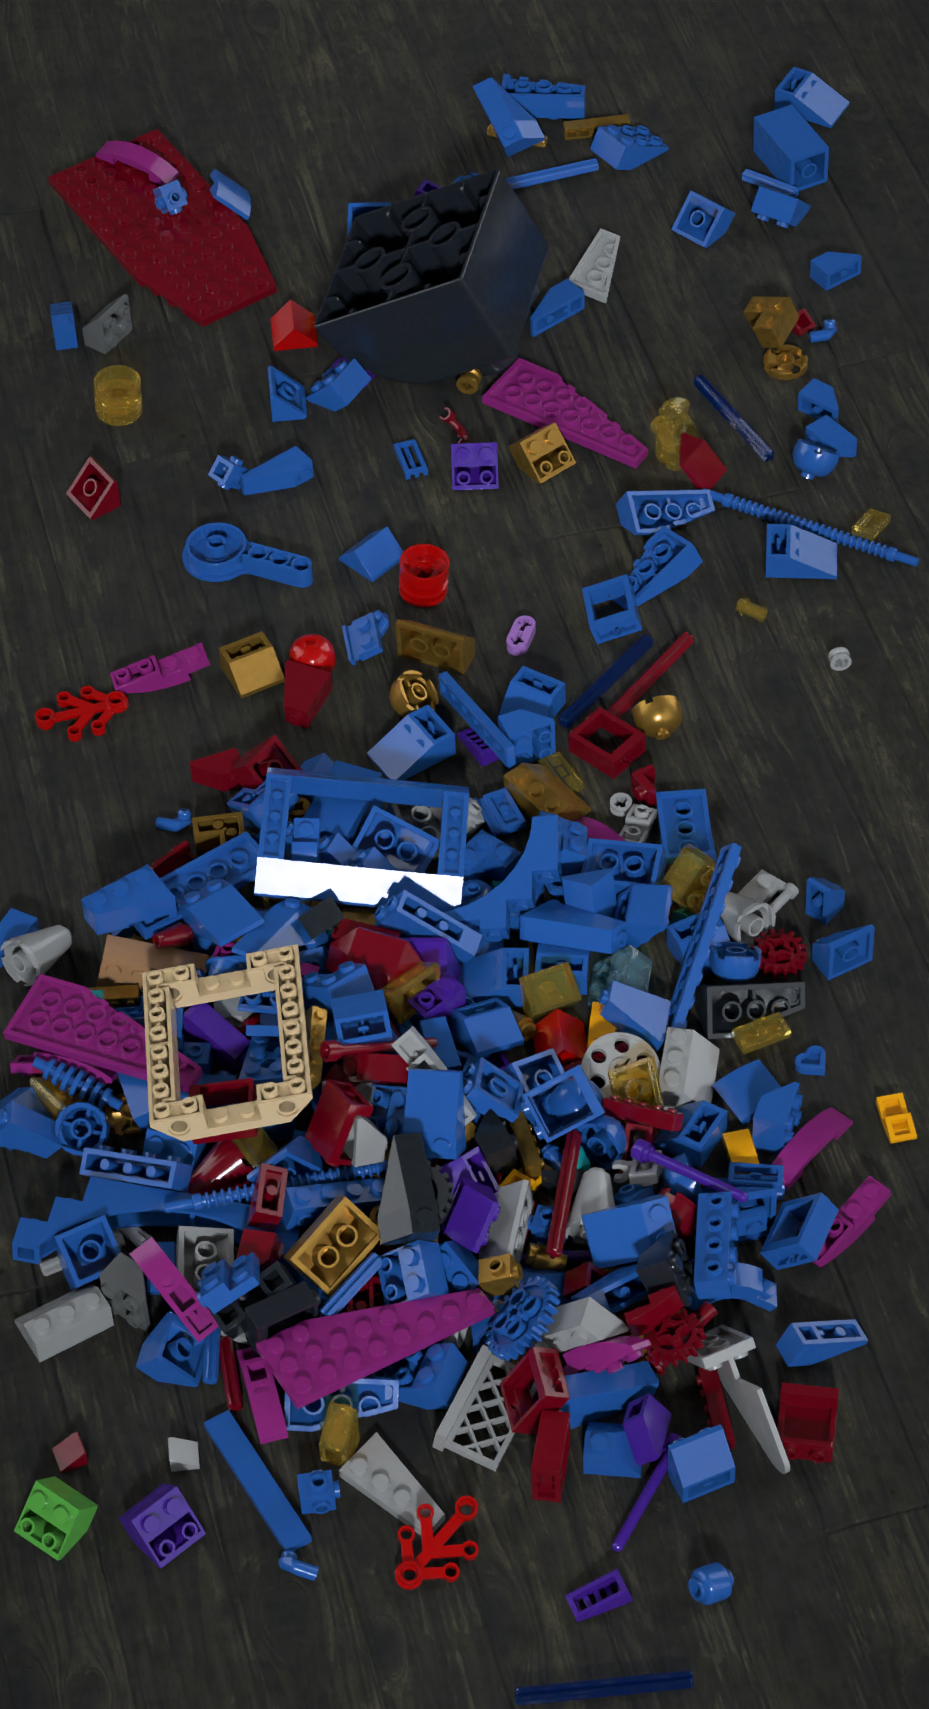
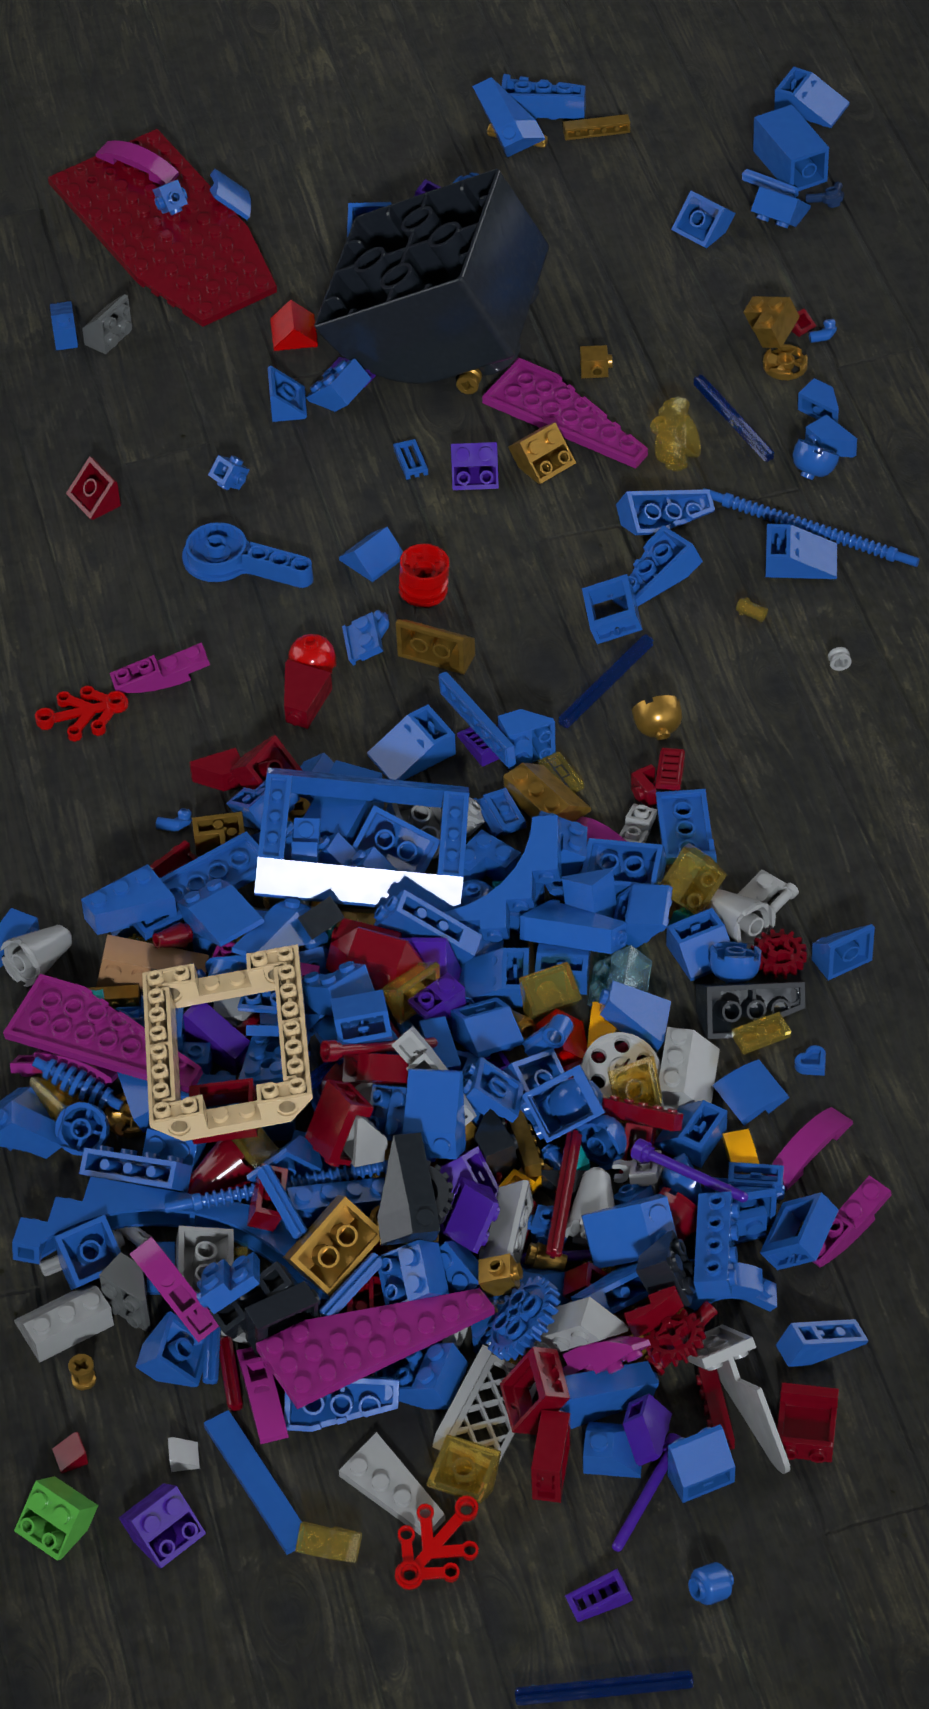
(82, 1371): none -> pearl gold bush
(118, 395): clear yellow wheel -> none
(251, 664): pearl gold slope -> none
(264, 1244): dark red slope -> none
(279, 473): blue slope -> none
(281, 1201): none -> blue axle
(289, 1563): blue arm -> none
(316, 1027): pearl gold piece -> none
(318, 1491): blue brick -> none
(328, 1542): none -> clear yellow slope
(339, 1434): clear yellow slope -> none
(411, 693): pearl gold cylinder -> none
(461, 431): dark red piece -> none
(465, 1469): none -> clear yellow slope
(525, 636): medium lavender beam -> none
(534, 693): blue slope -> none
(549, 1036): none -> blue piece
(553, 173): blue axle -> none
(557, 305): blue slope -> none
(595, 361): none -> pearl gold brick
(596, 267): light grey wing -> none
(620, 798): light grey bush -> none
(622, 757): dark red window -> none
(626, 146): blue slope -> none
(651, 675): dark red axle -> none
(670, 766): none -> dark red slope
(700, 462): dark red slope -> none
(704, 932): blue plate -> none
(776, 1118): blue slope -> none
(823, 899): blue slope -> none
(832, 196): none -> dark blue piece
(834, 268): blue slope -> none
(871, 524): clear yellow tile -> none
(895, 1118): light orange slope -> none

